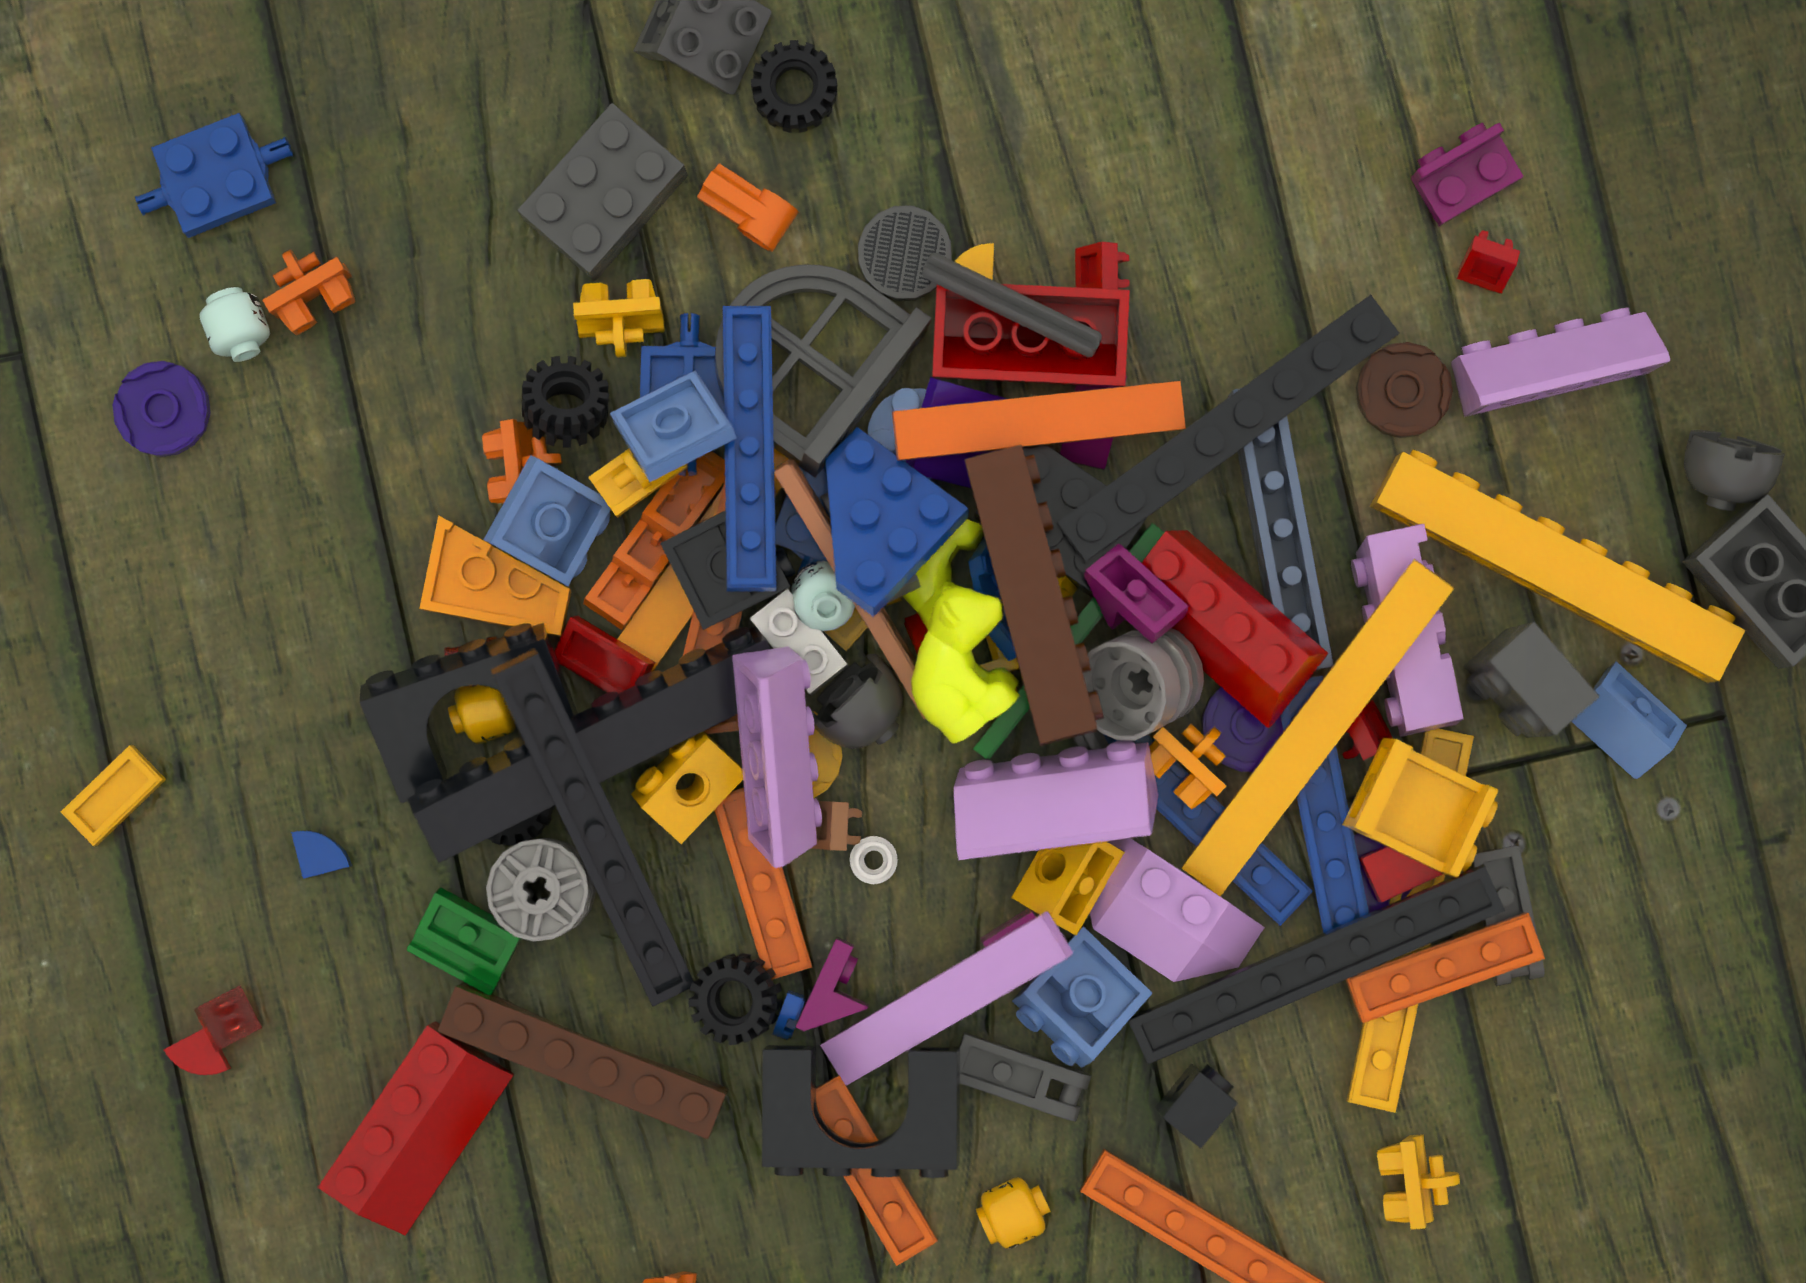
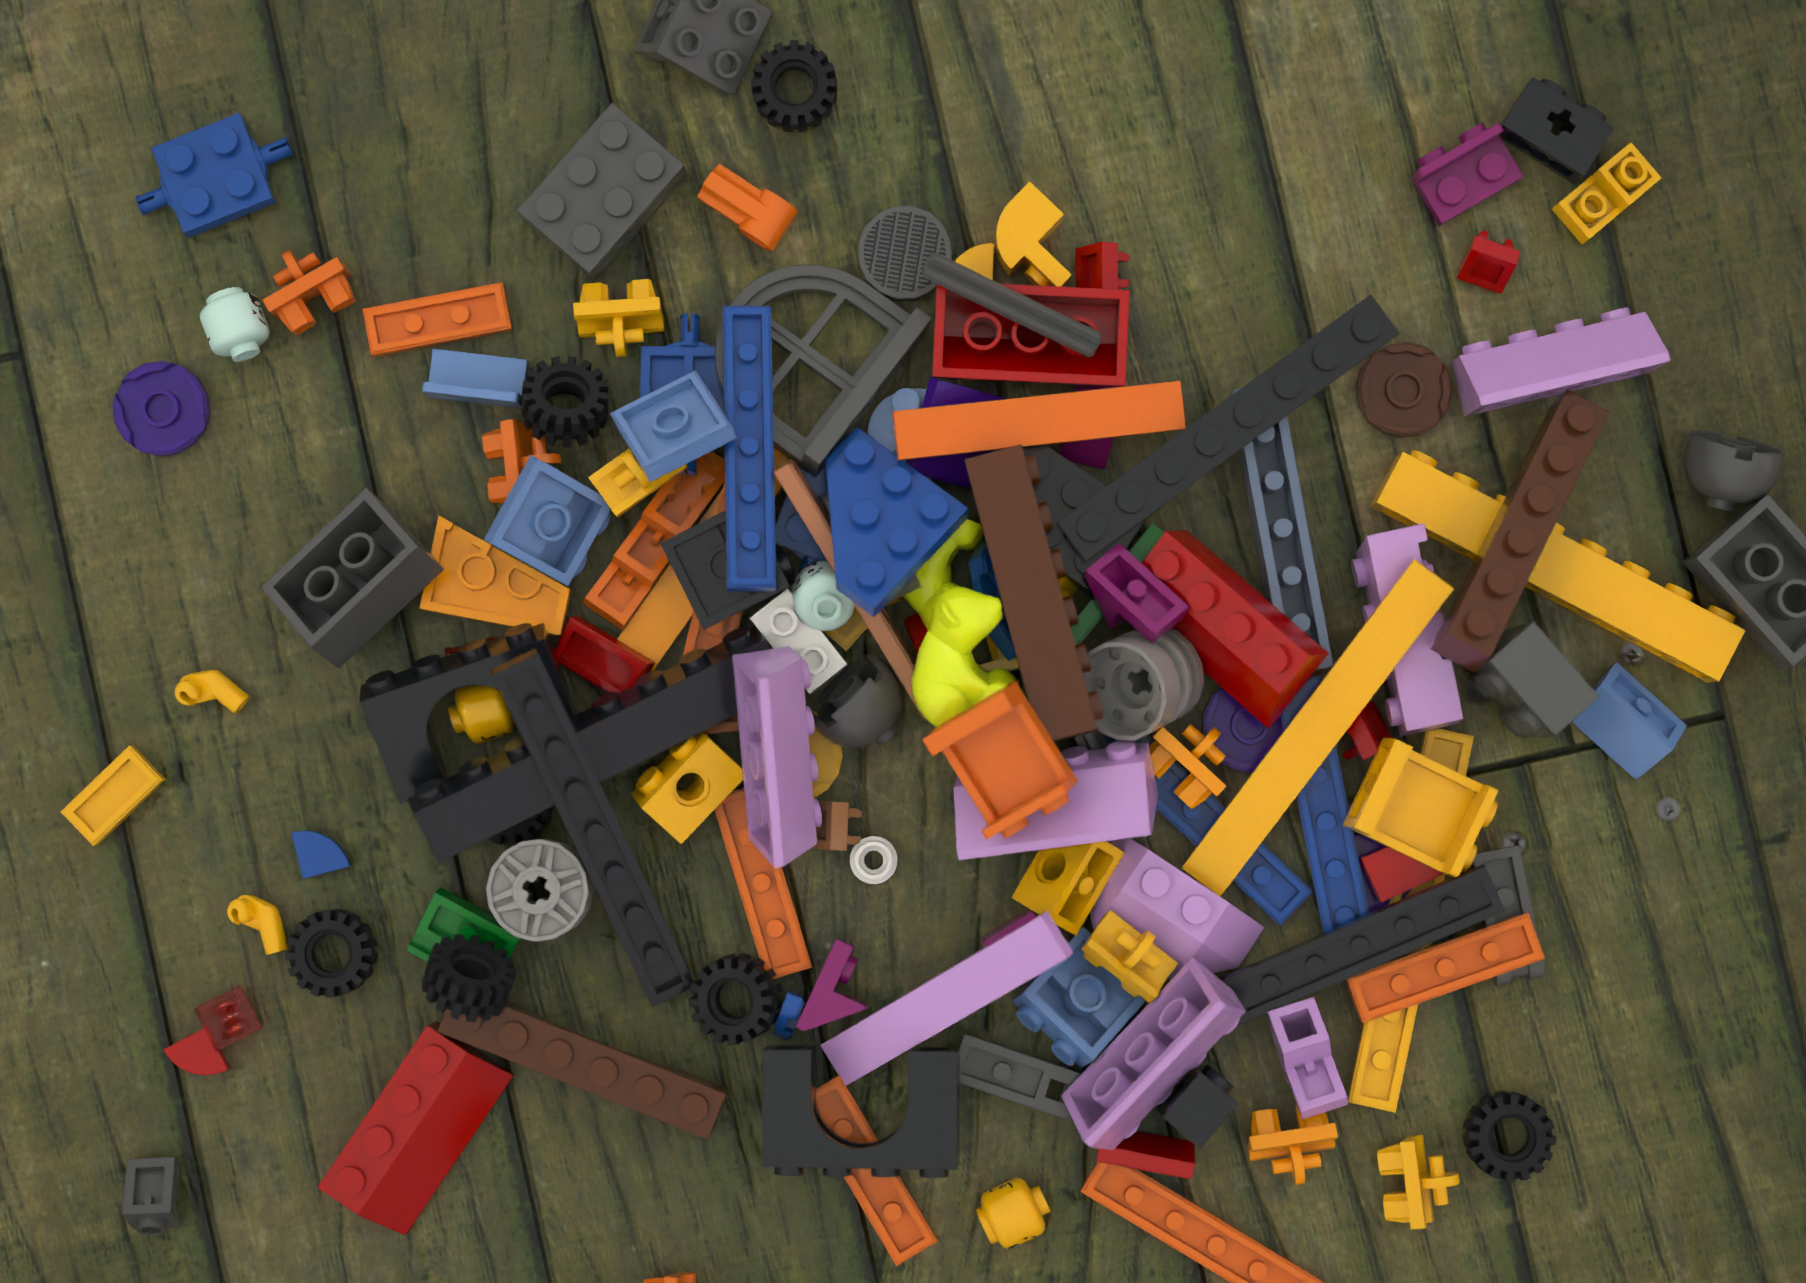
(151, 1195): none -> dark grey bracket
(209, 686): none -> yellow arm
(262, 917): none -> yellow arm
(302, 957): none -> black tyre
(352, 578): none -> dark grey brick
(437, 319): none -> orange tile
(468, 977): none -> black tyre
(476, 378): none -> medium blue panel
(1004, 760): none -> orange panel
(1019, 236): none -> yellow brick
(1129, 956): none -> yellow hips
(1152, 1056): none -> lavender slope
(1152, 1154): none -> red tile
(1270, 1142): none -> light orange hips
(1307, 1057): none -> lavender brick
(1520, 531): none -> reddish brown brick
(1530, 122): none -> black brick
(1537, 1144): none -> black tyre
(1606, 193): none -> yellow slope

